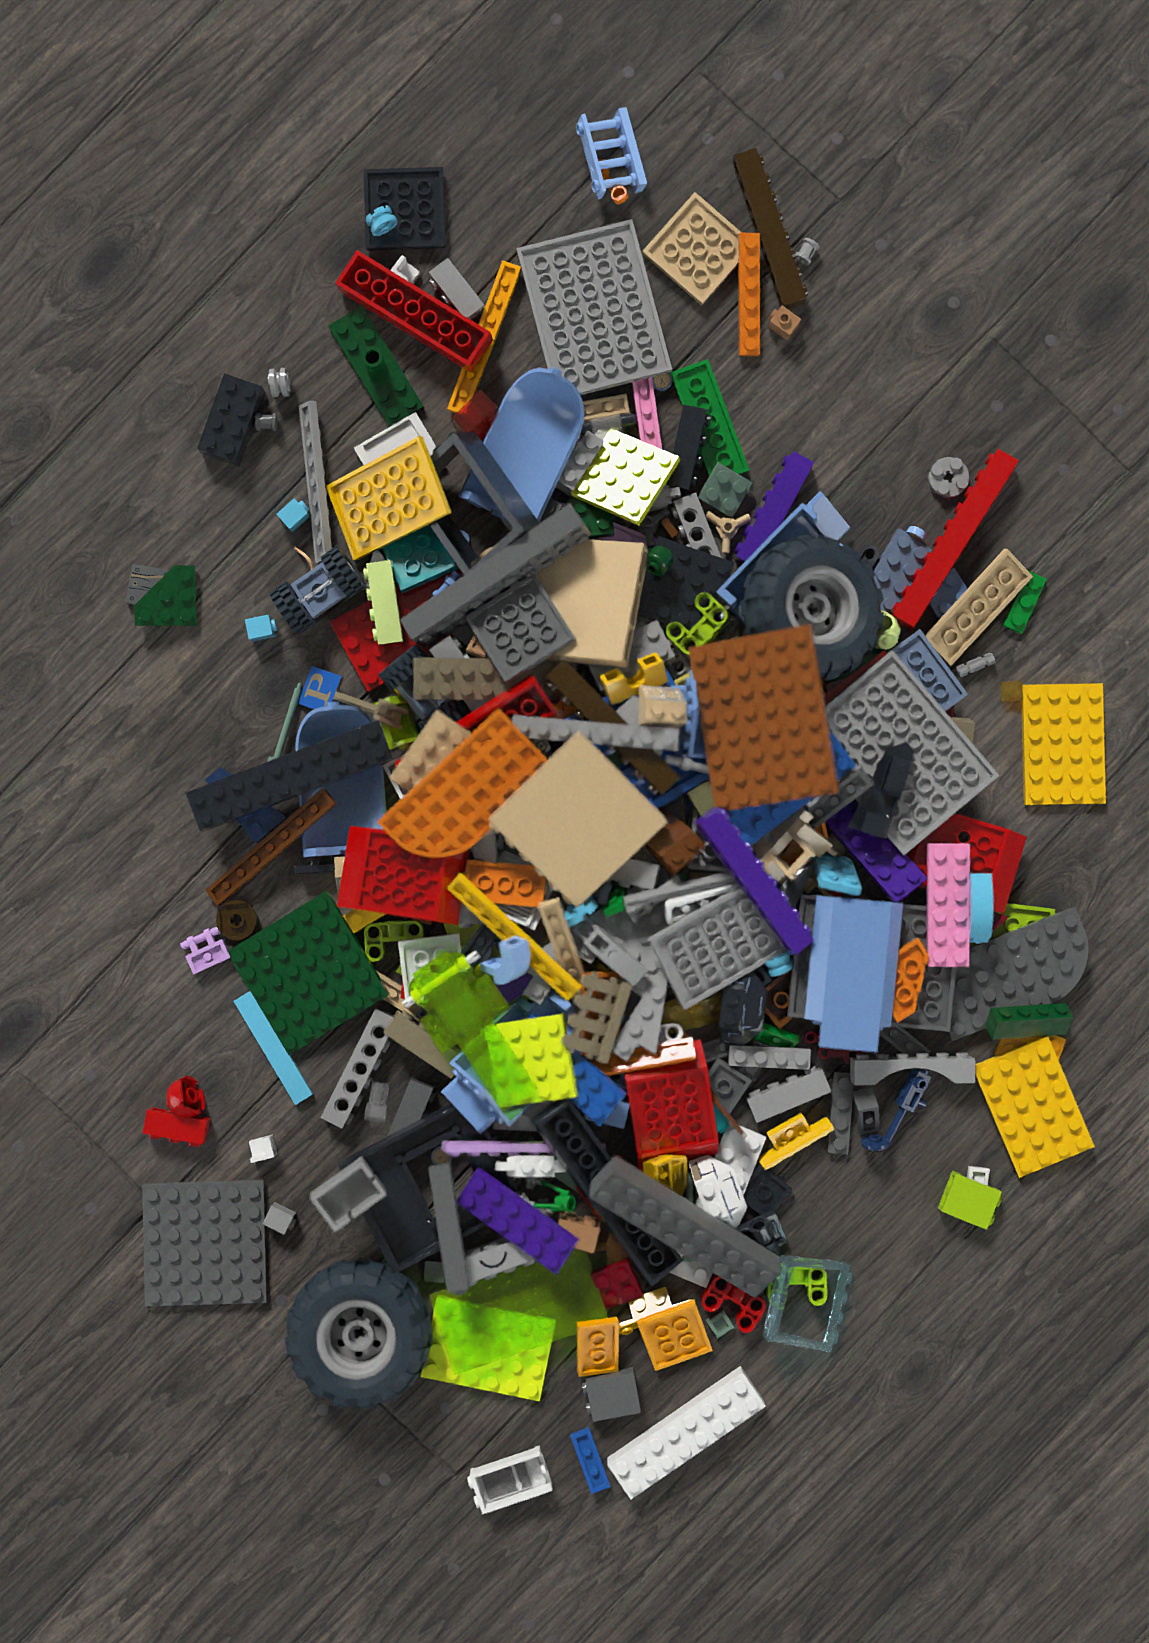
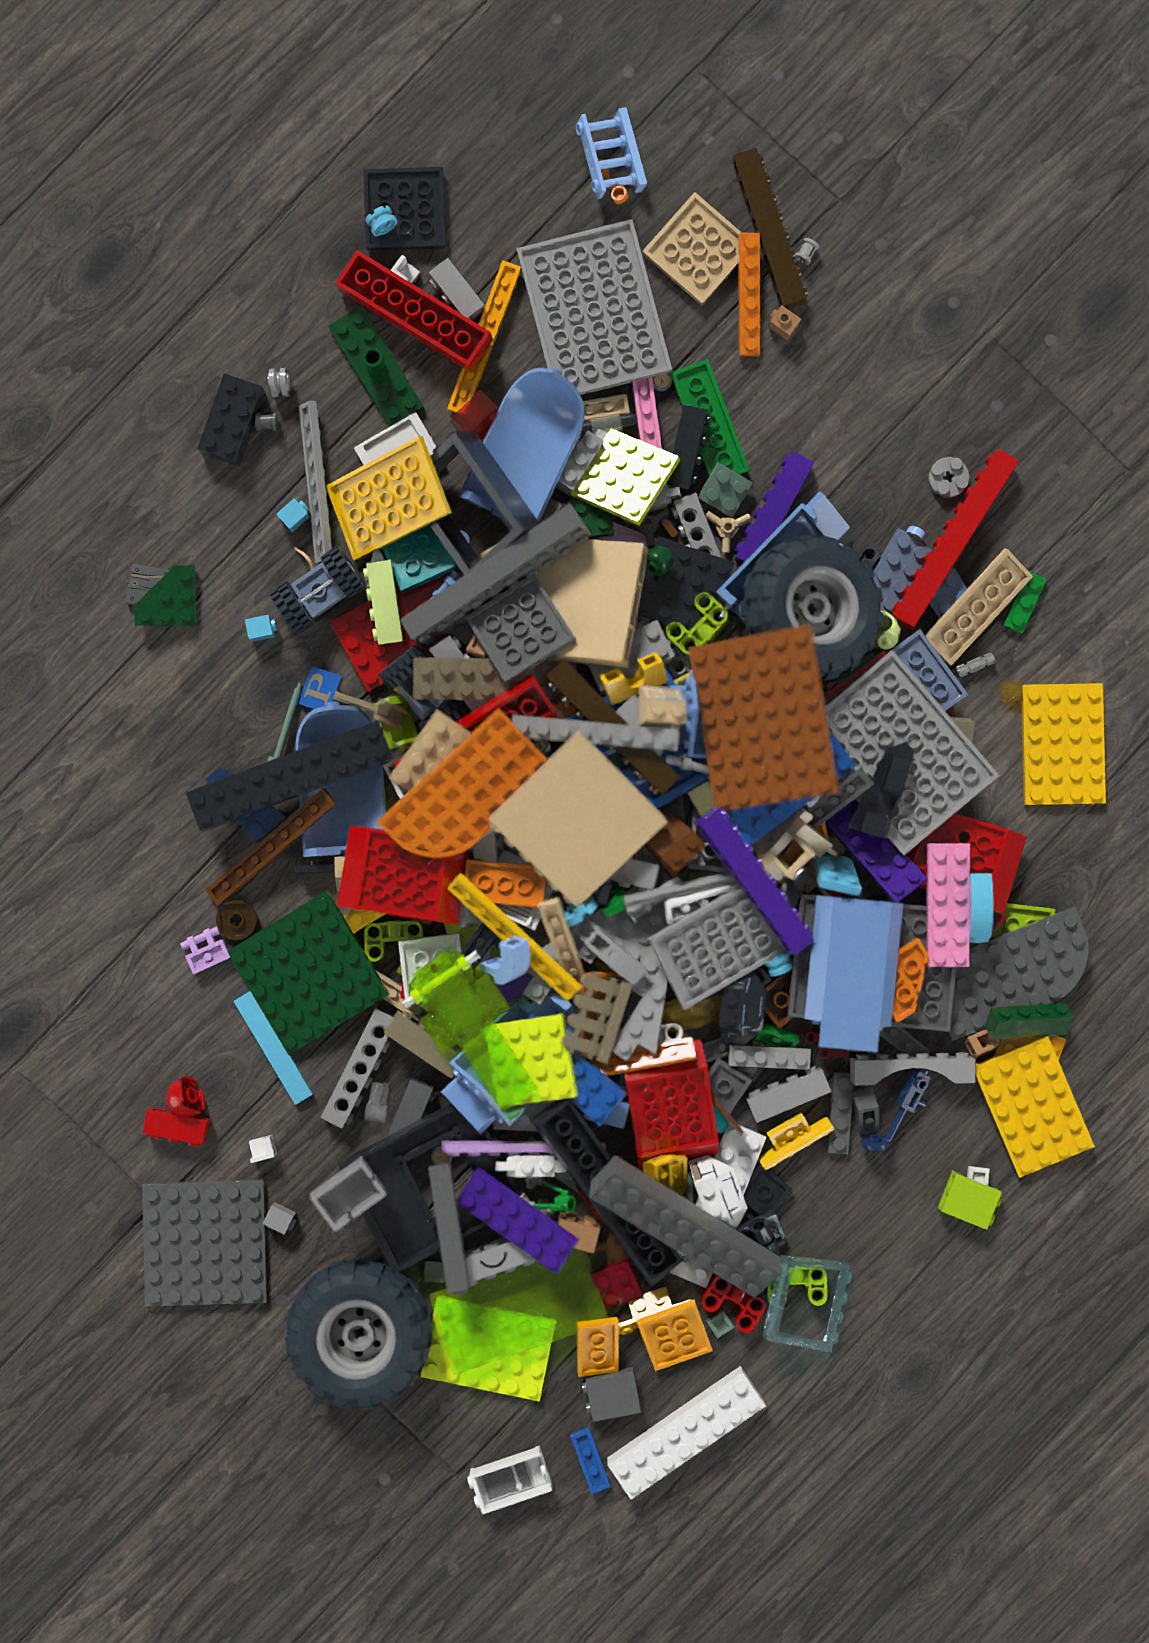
(974, 1047): none -> medium nougat brick

